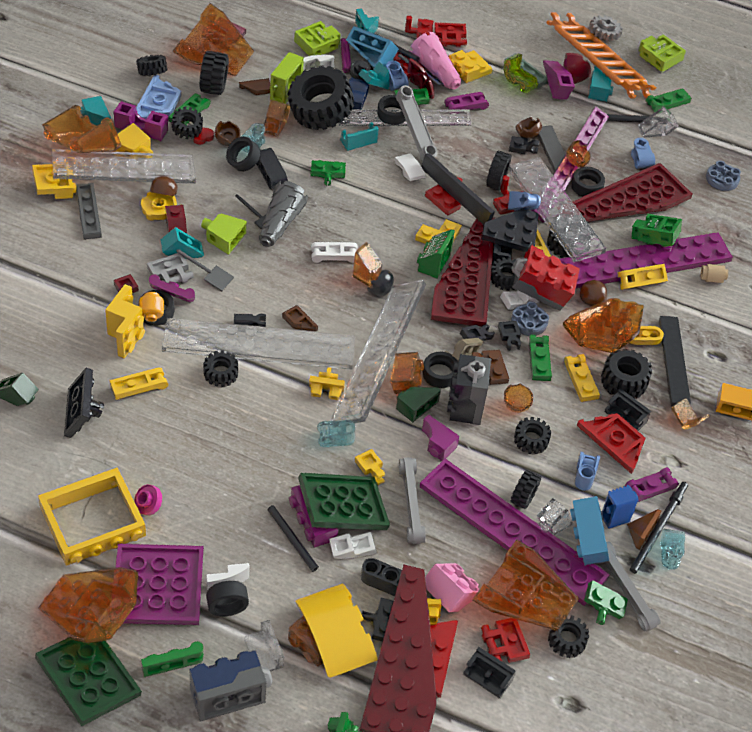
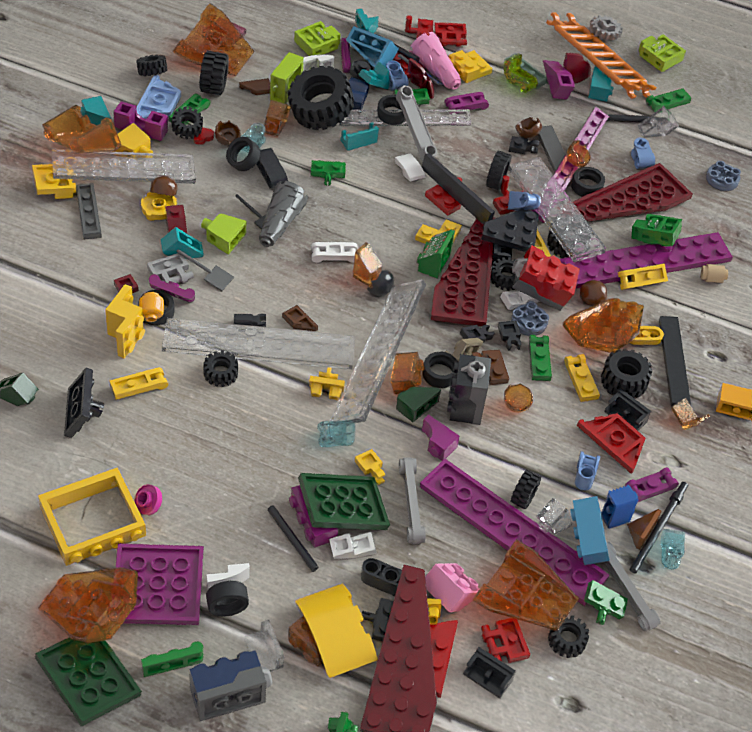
(533, 426): black tyre -> none

